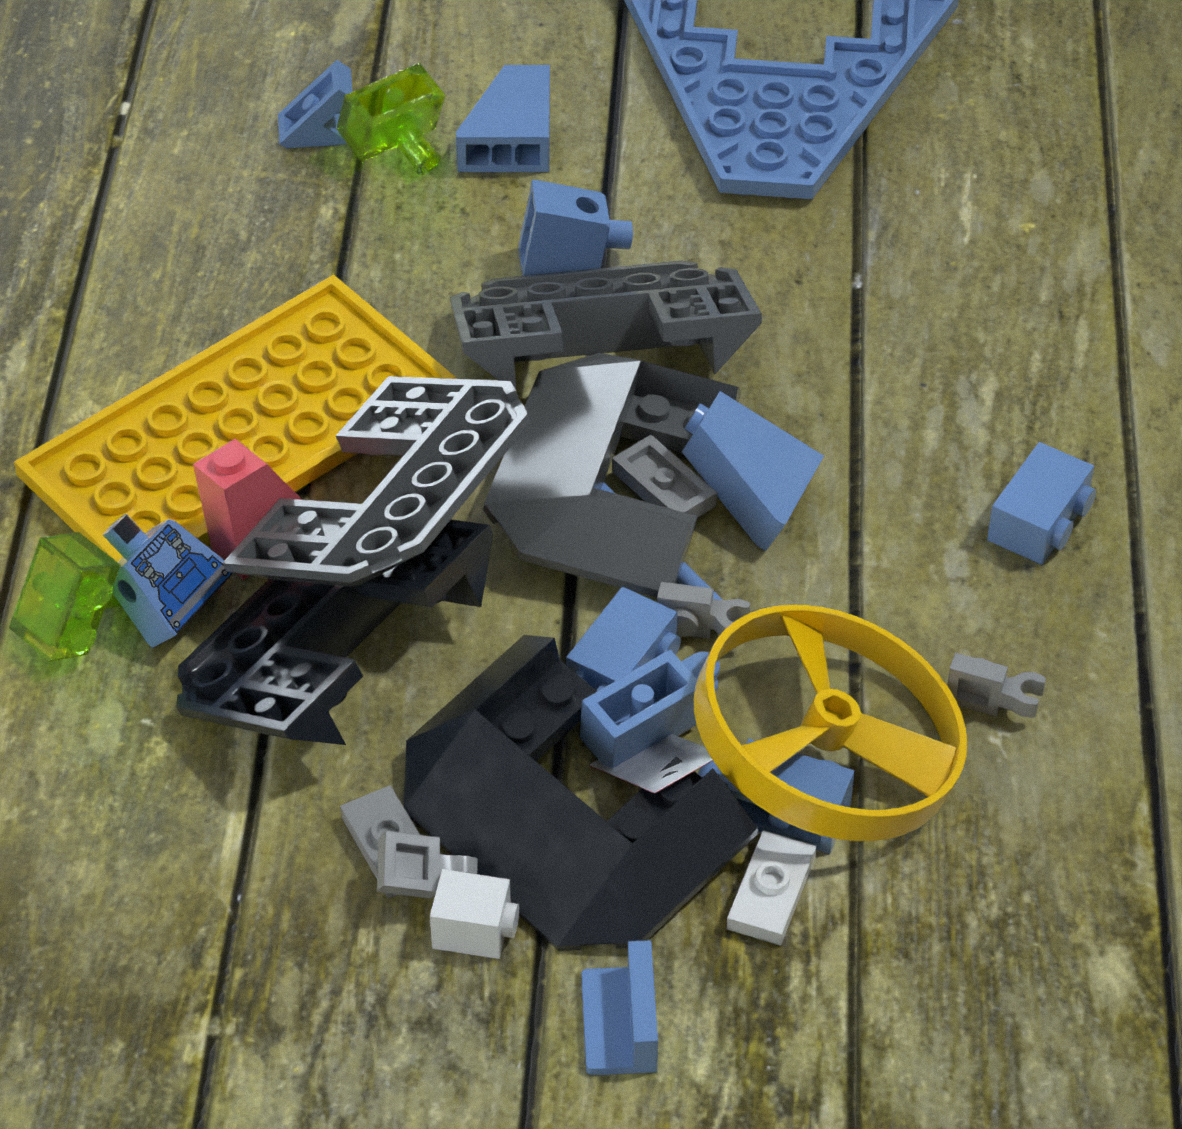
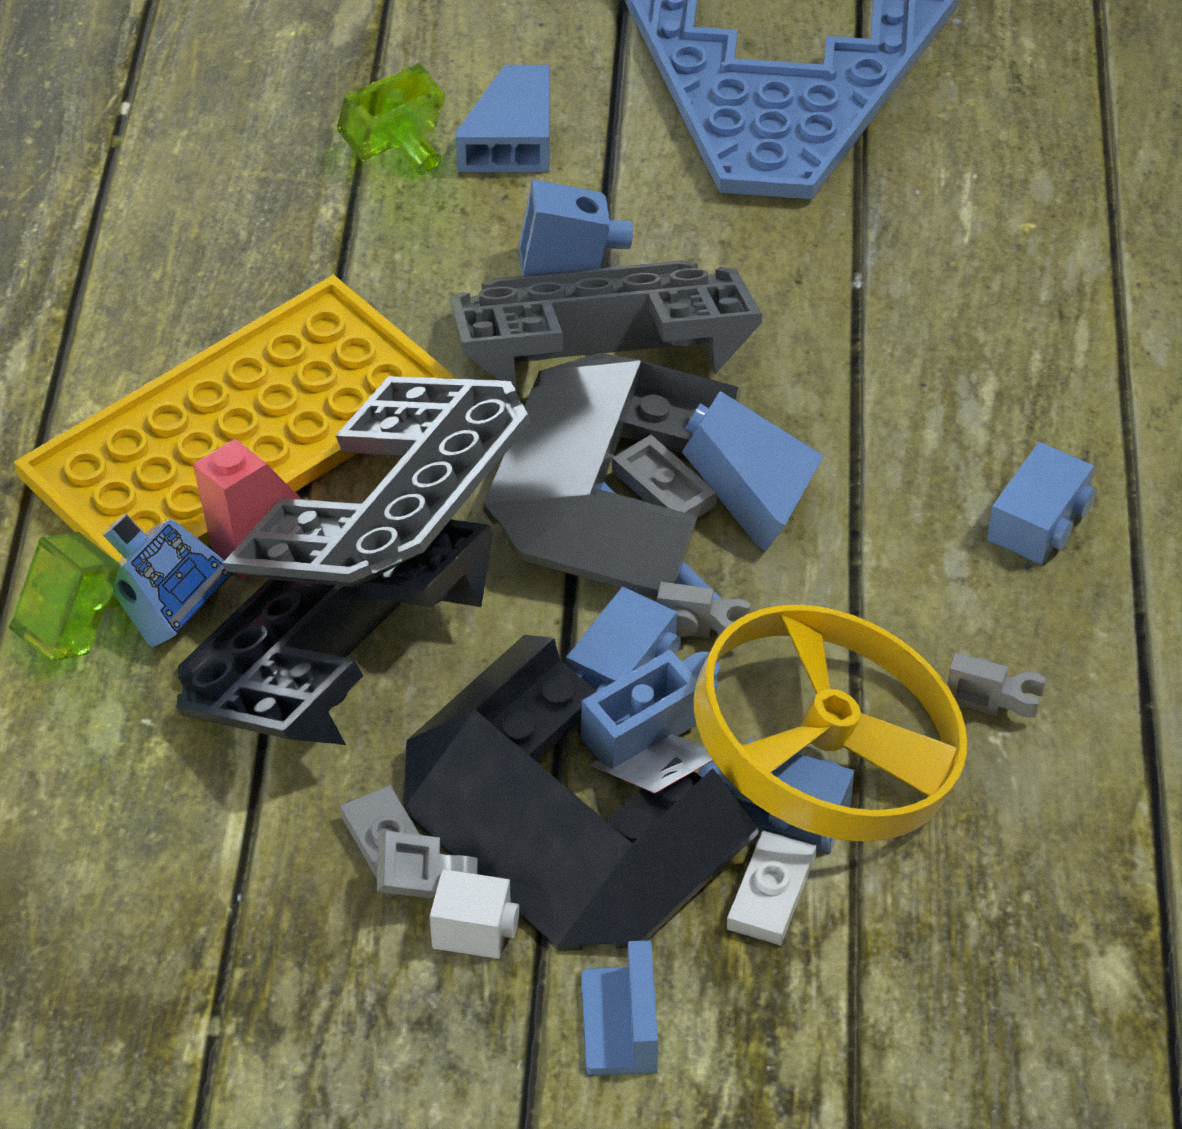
(315, 112): medium blue slope -> none

